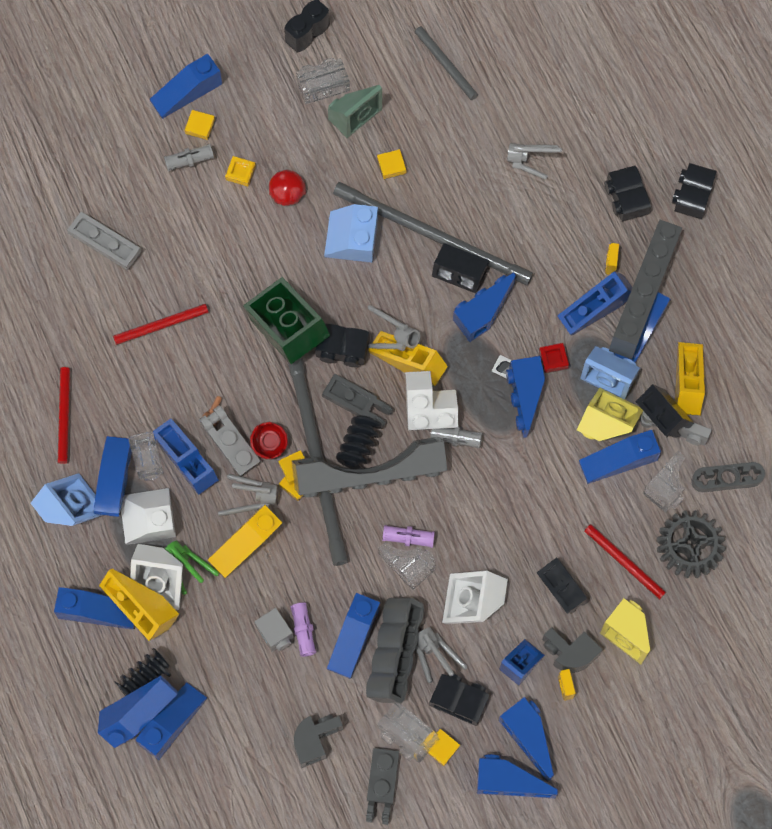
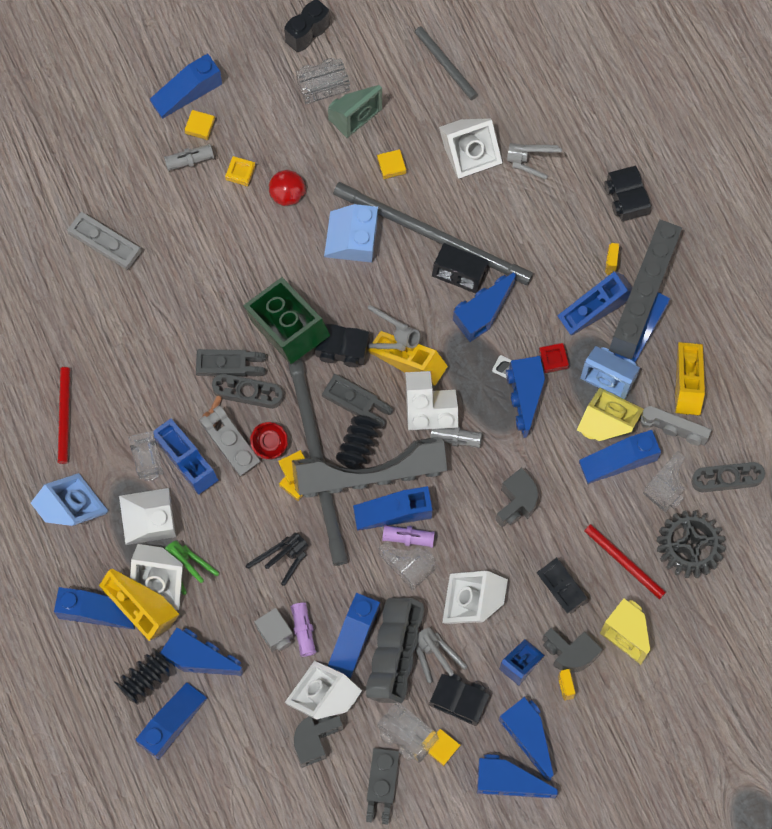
(112, 476): blue slope -> none
(133, 712): blue slope -> none
(160, 324): red bar -> none
(193, 656): none -> blue slope
(230, 362): none -> dark grey hinge
(245, 541): yellow slope -> none
(264, 493): light grey plant -> none
(266, 389): none -> dark grey beam
(292, 547): none -> black plant
(323, 692): none -> white slope
(394, 509): none -> blue slope
(470, 145): none -> white slope
(523, 498): none -> dark grey brick
(663, 411): black hinge -> none
(695, 190): black brick -> none

